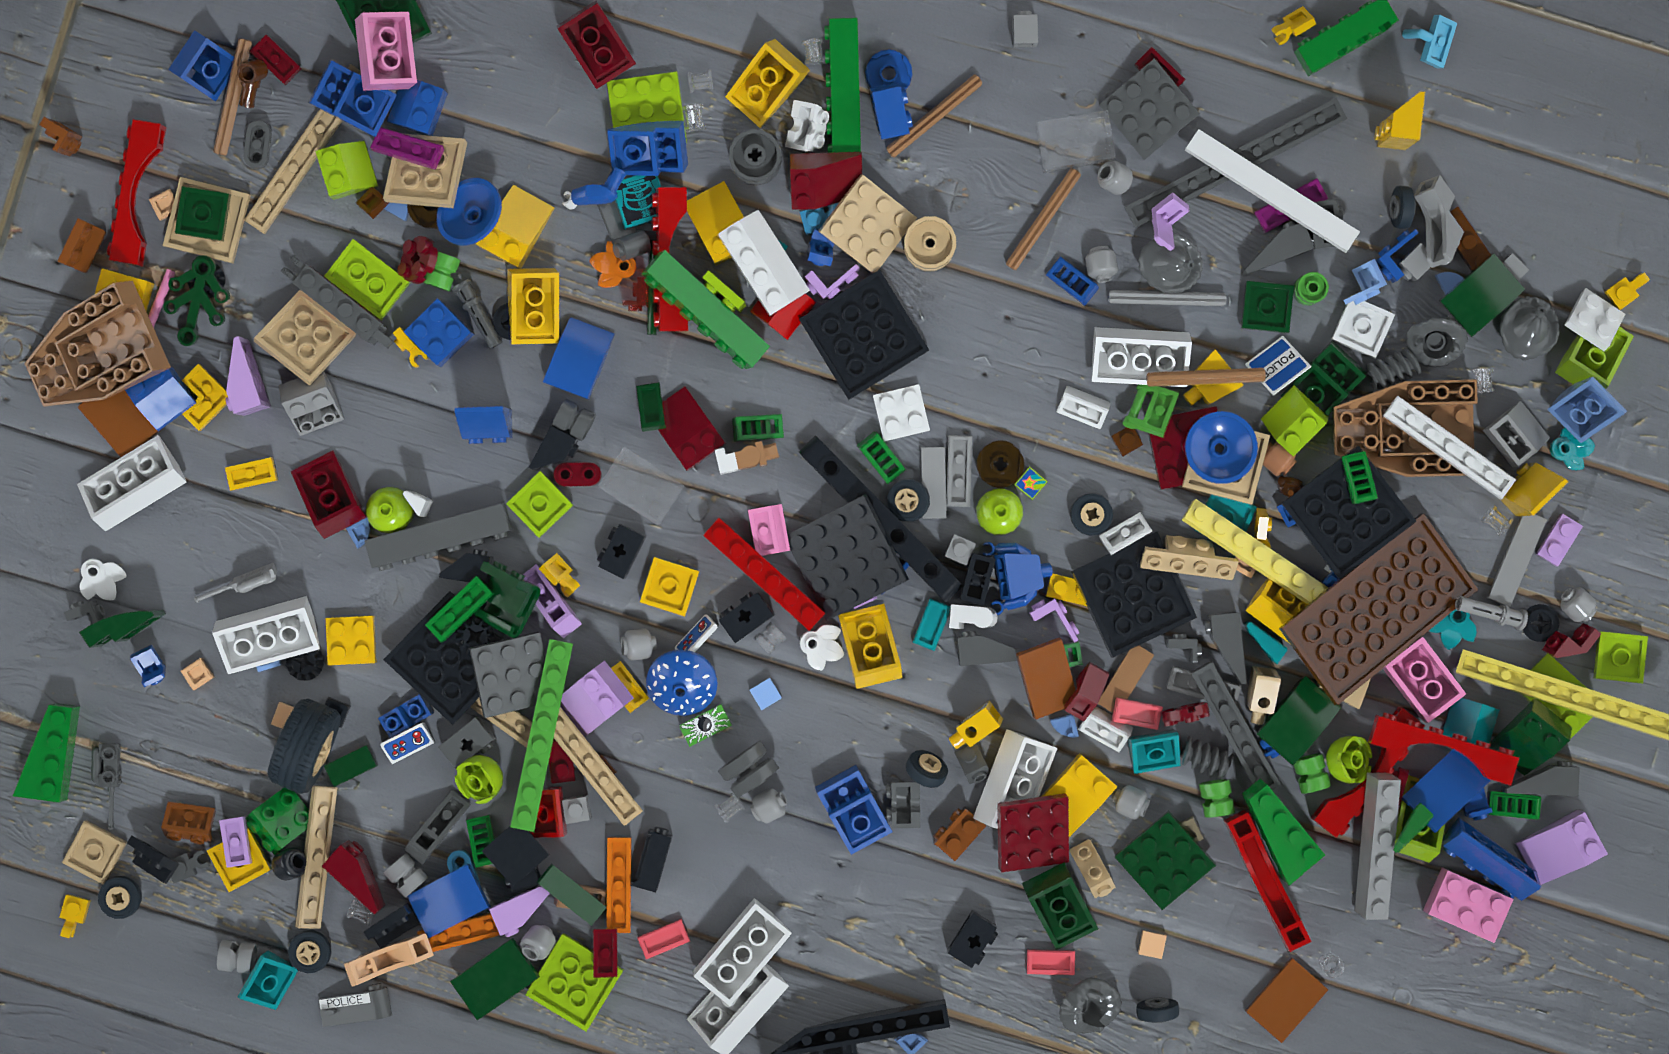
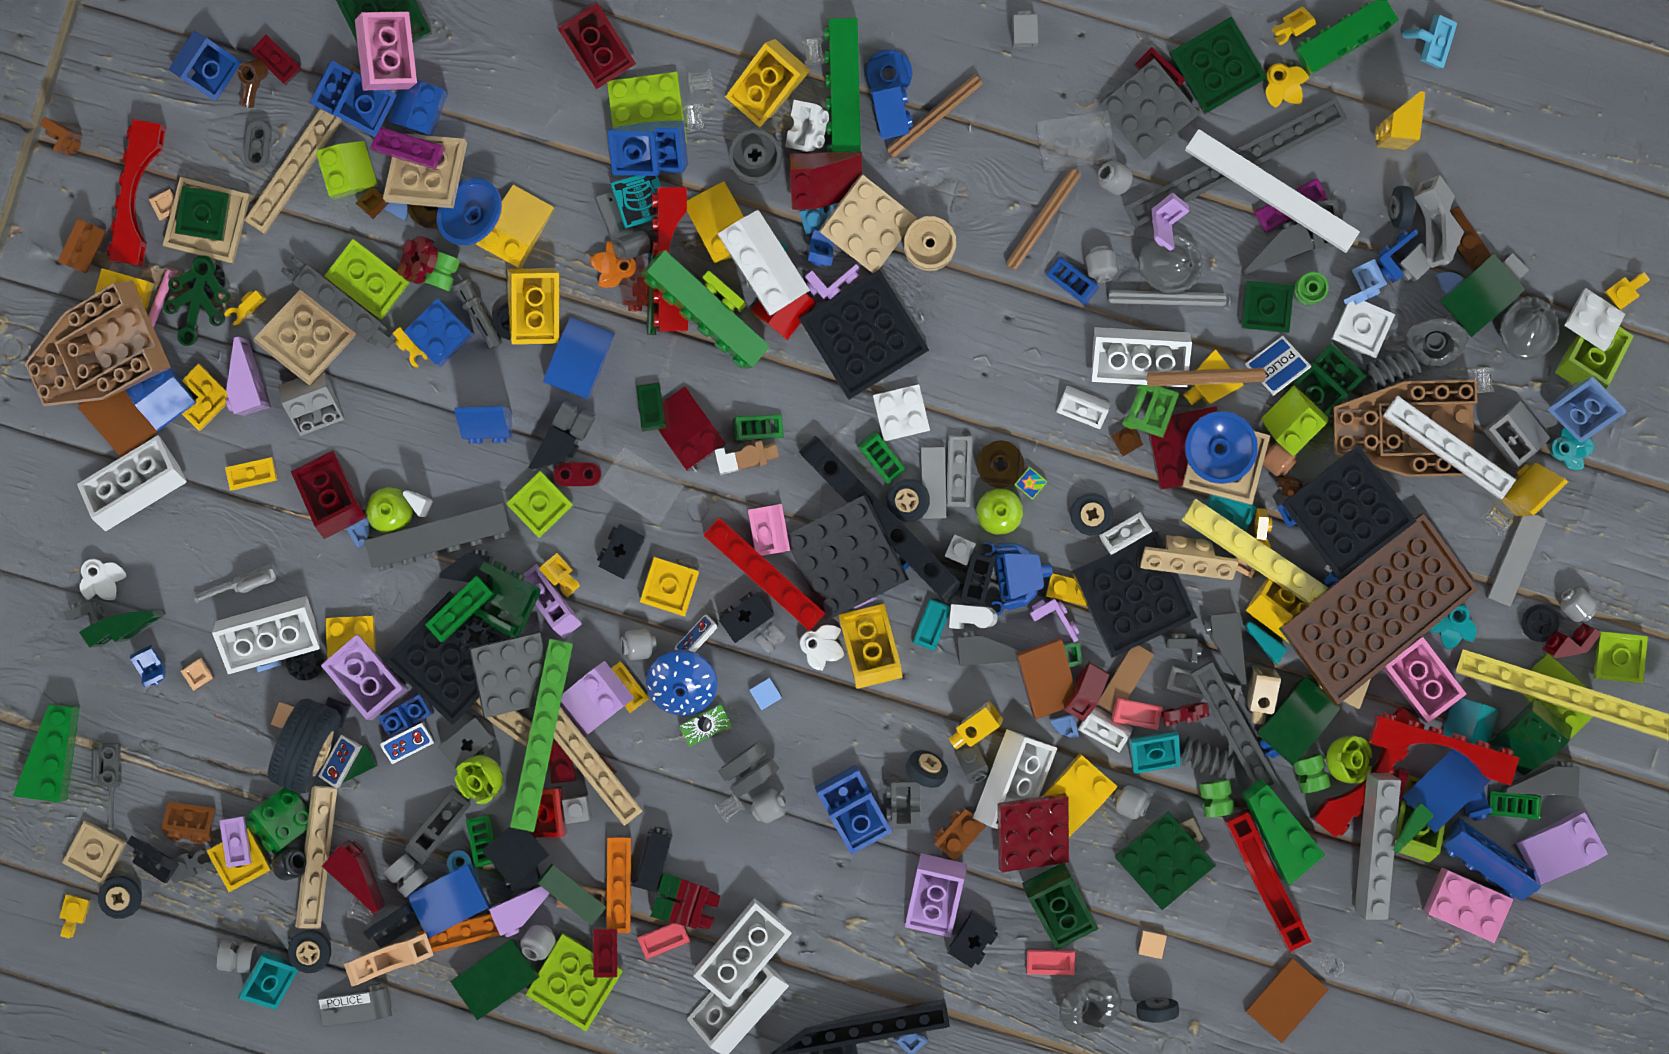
(231, 99): medium nougat axle -> none
(249, 304): none -> yellow plate
(340, 761): none -> slope
(364, 677): none -> lavender slope
(596, 194): blue arm -> none
(691, 905): none -> dark red hips
(936, 895): none -> lavender slope
(1092, 869): tan bracket -> none
(1218, 65): none -> dark green plate
(1286, 88): none -> yellow plate
(1367, 475): green slope -> none
(1500, 614): light grey pin -> none
(1559, 540): lavender plate -> none

